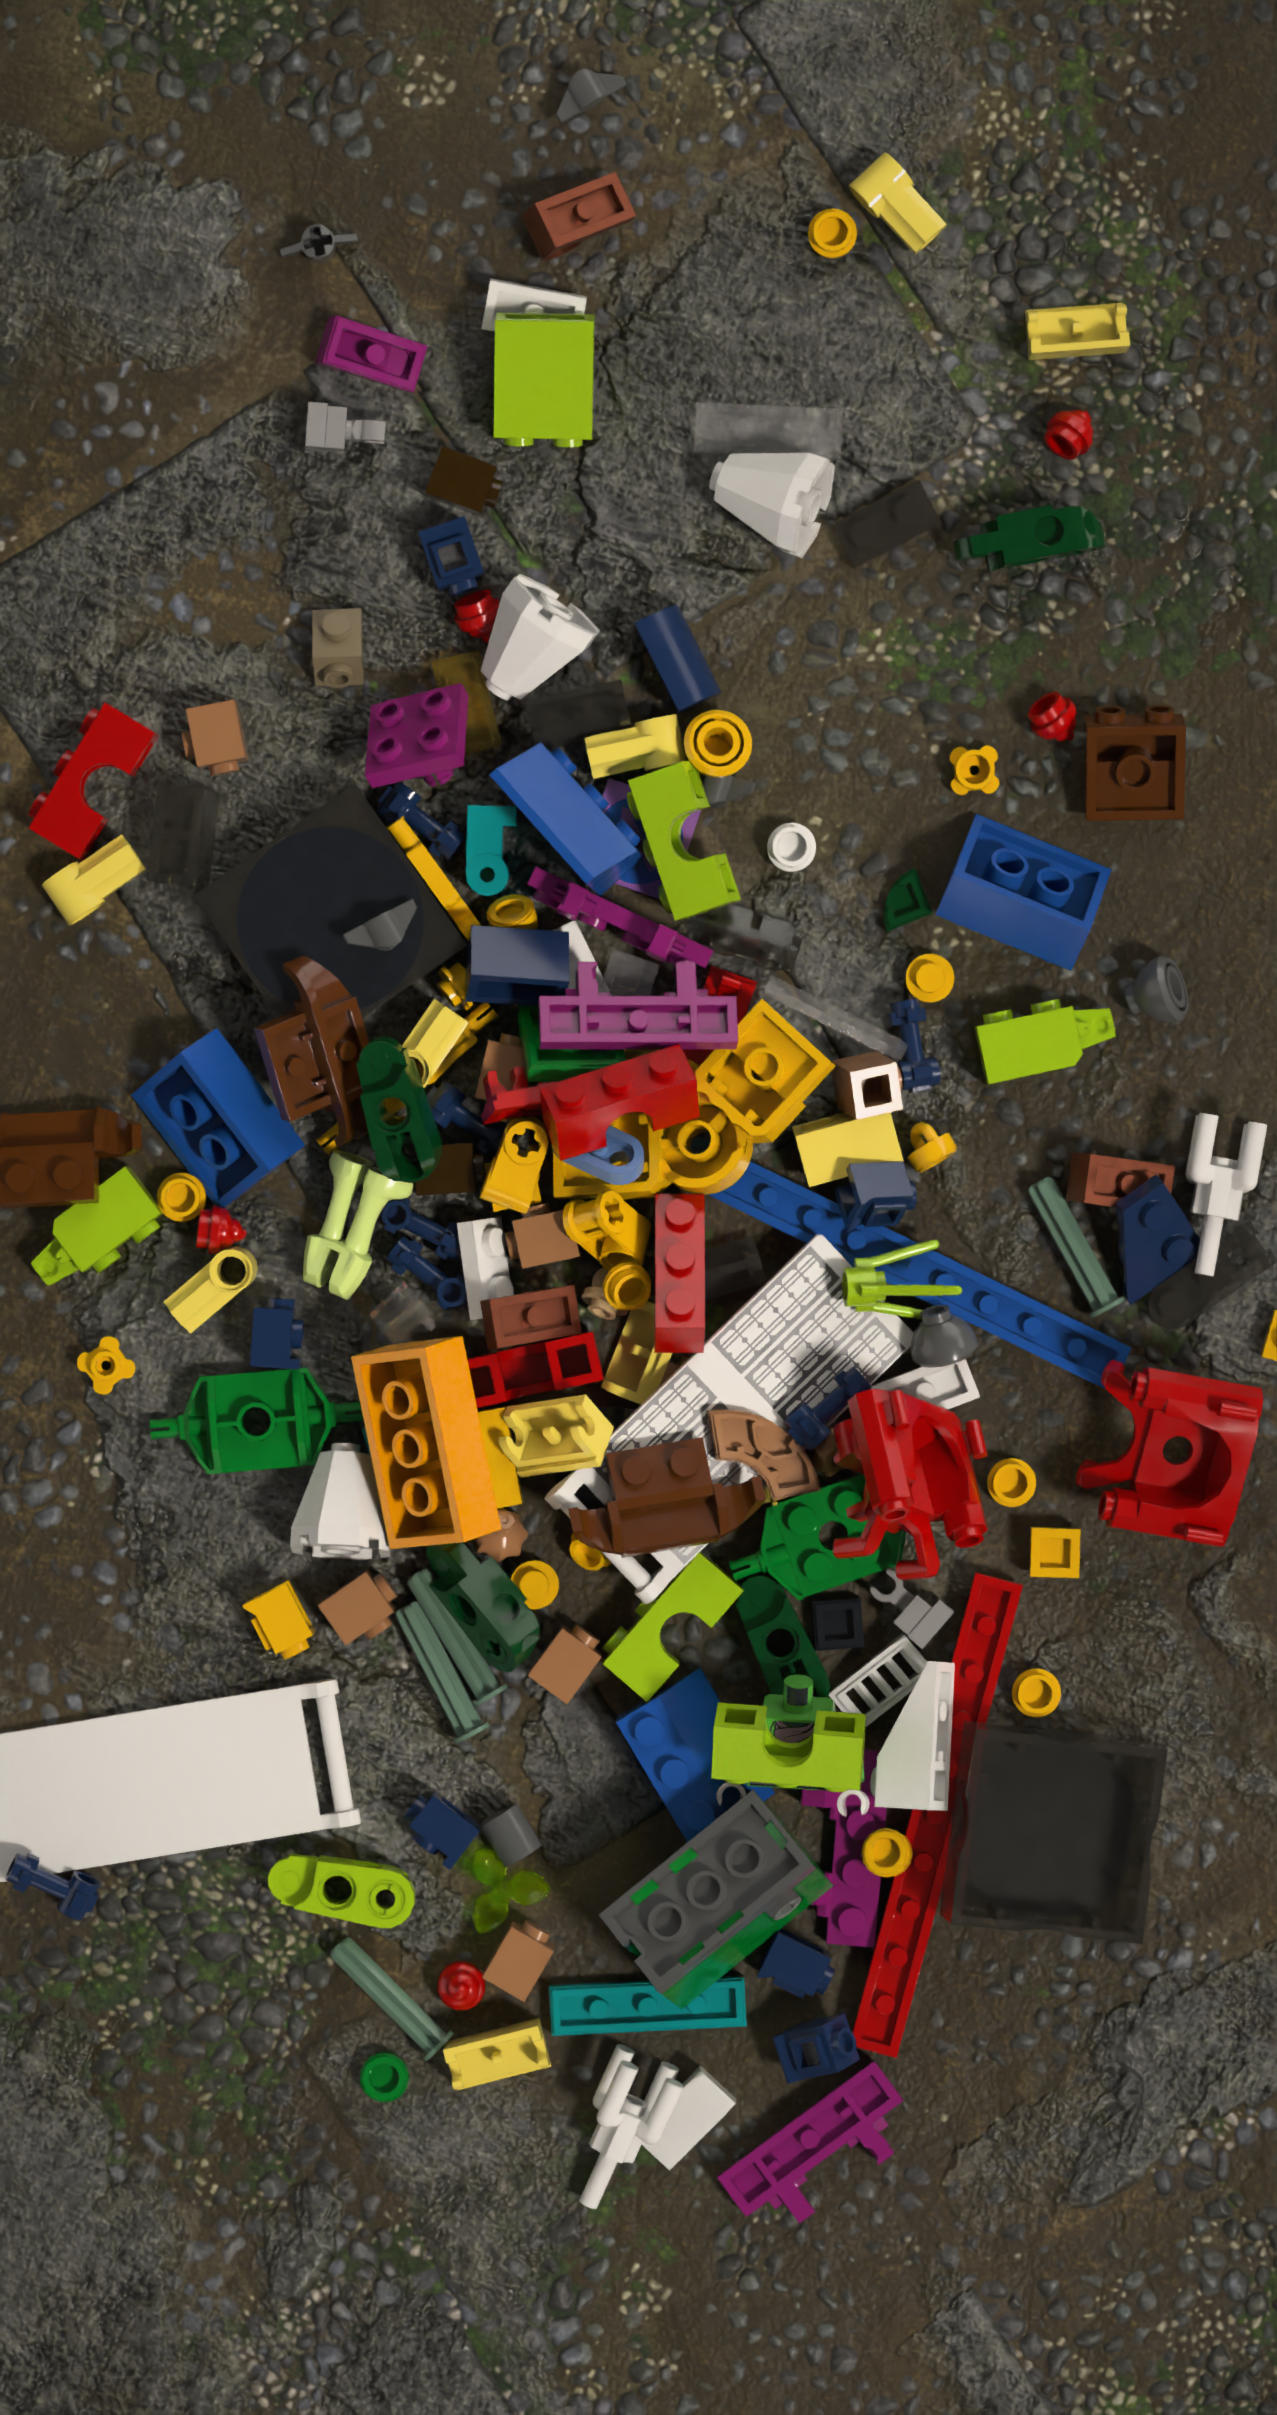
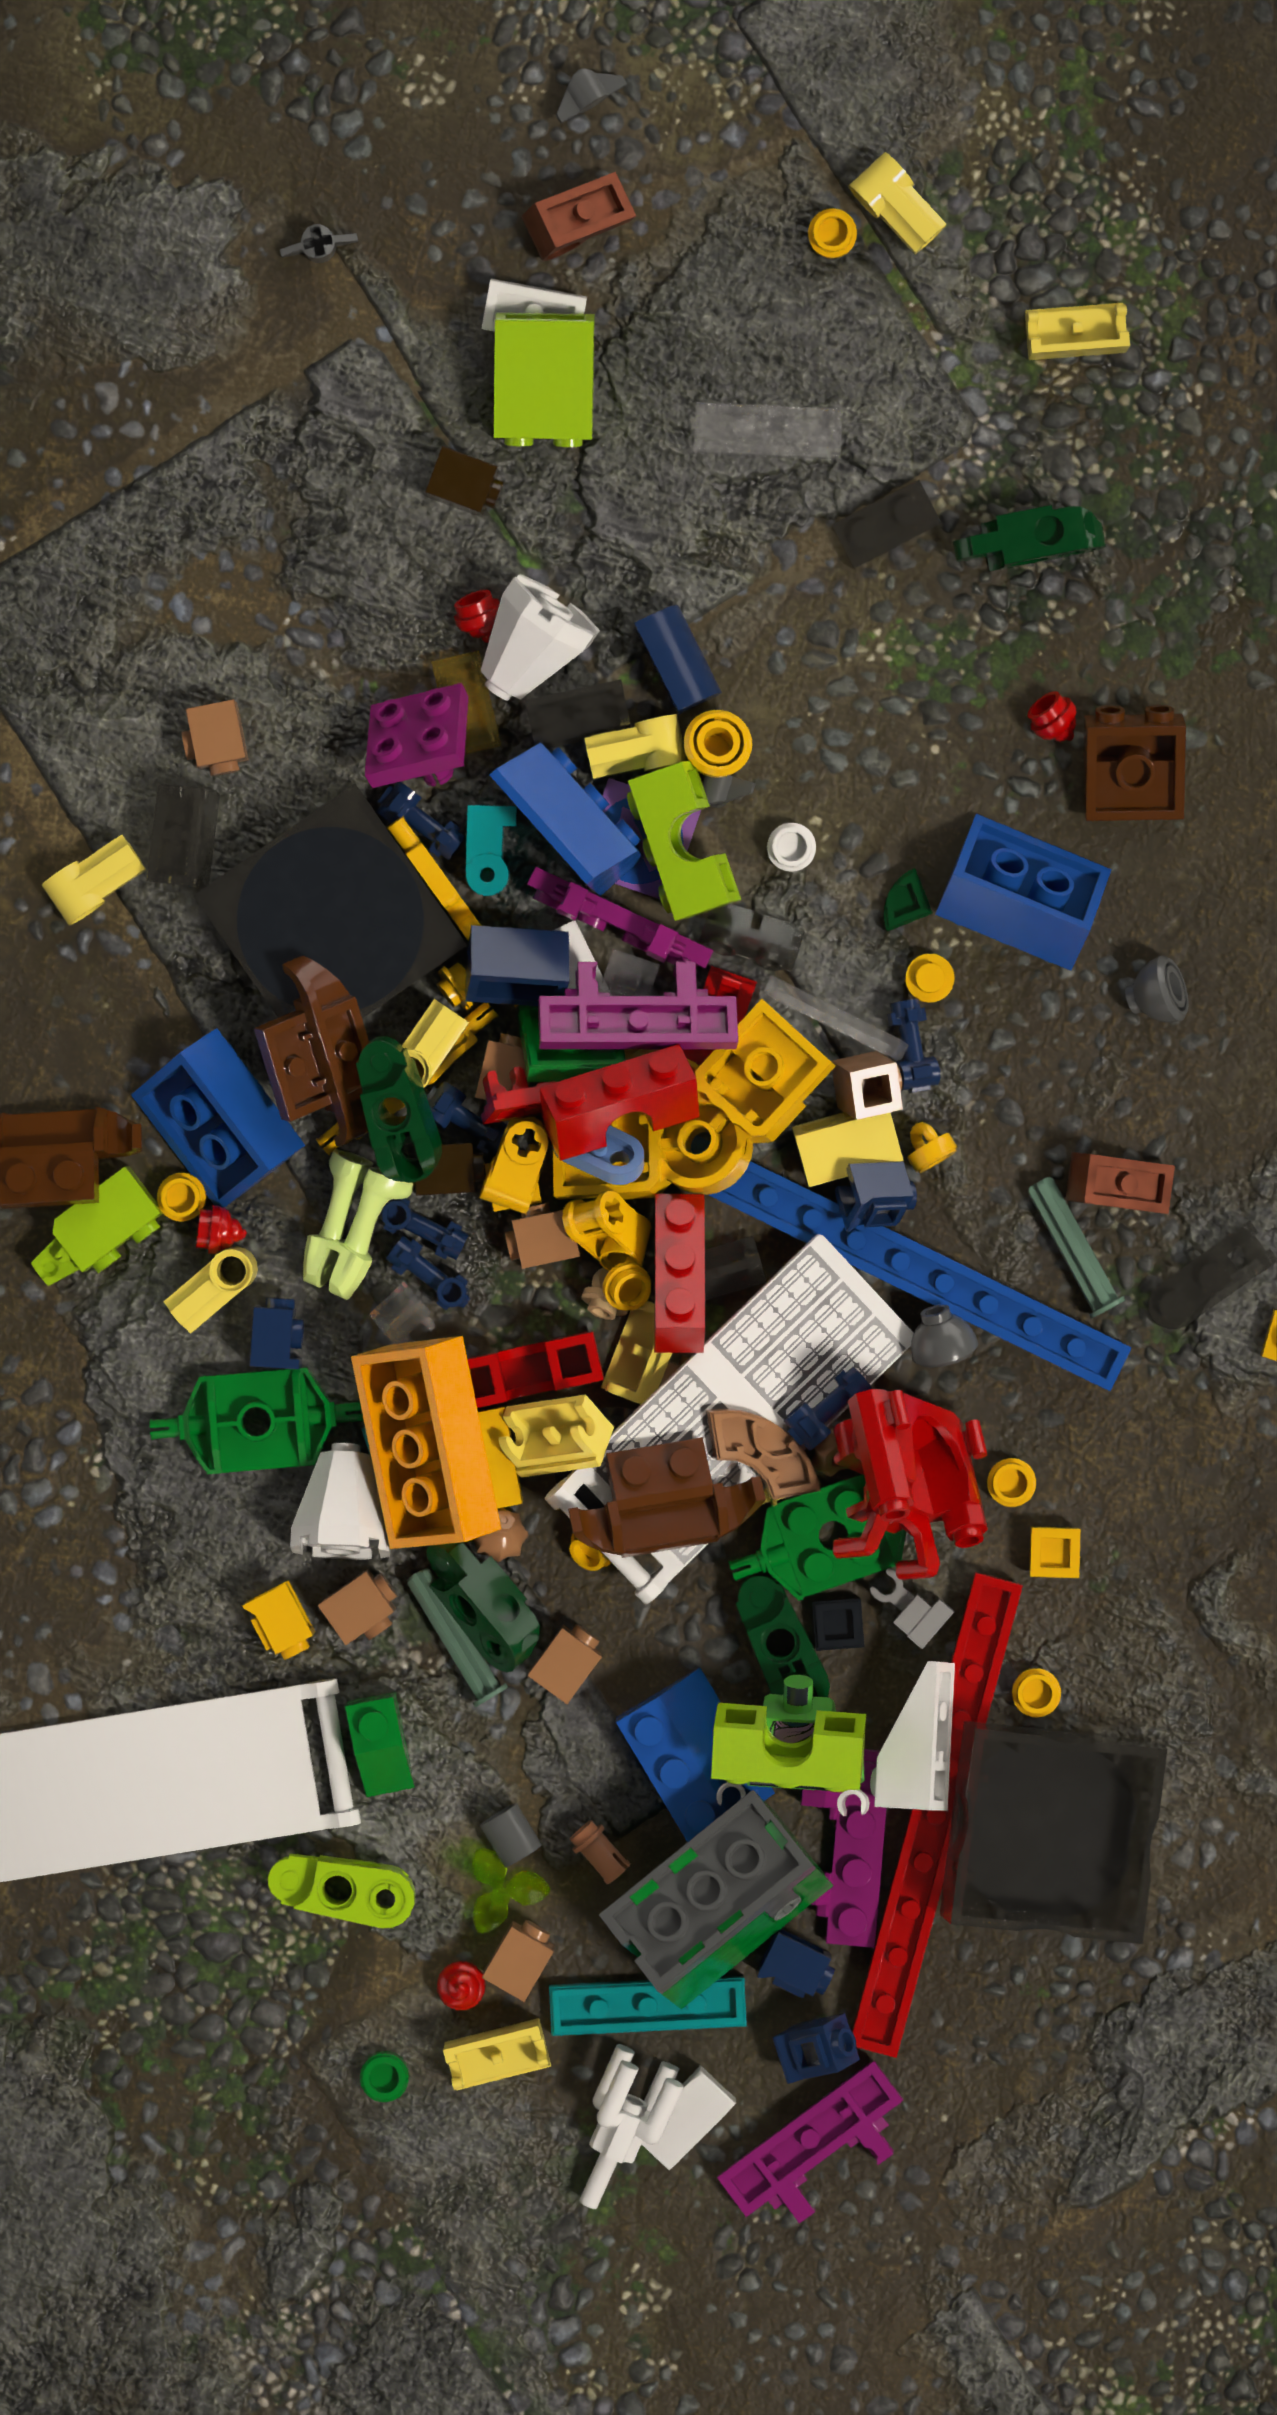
(75, 1895): dark blue bar -> none
(92, 1364): yellow plate -> none
(108, 741): red arch -> none
(329, 428): light grey piece -> none
(337, 647): dark tan bracket -> none
(370, 354): magenta slope -> none
(379, 1744): none -> green slope
(384, 930): dark grey piece -> none
(390, 1997): sand green axle -> none
(440, 1672): sand green axle -> none
(441, 1827): dark blue brick -> none
(452, 556): dark blue window -> none
(484, 1262): white plate -> none
(512, 912): yellow tile -> none
(530, 1317): copper plate -> none
(536, 1582): yellow plate -> none
(599, 1851): none -> nougat pin
(638, 1653): lime arch -> none
(776, 495): white cone -> none
(866, 1287): lime plant -> none
(884, 1656): white slope -> none
(887, 1852): yellow tile -> none
(940, 1386): white plate -> none
(984, 760): yellow plate -> none
(1039, 1042): lime hinge -> none
(1069, 433): red plate -> none
(1153, 1238): dark blue wing -> none
(1186, 1498): red piece -> none
(1220, 1182): white plant -> none

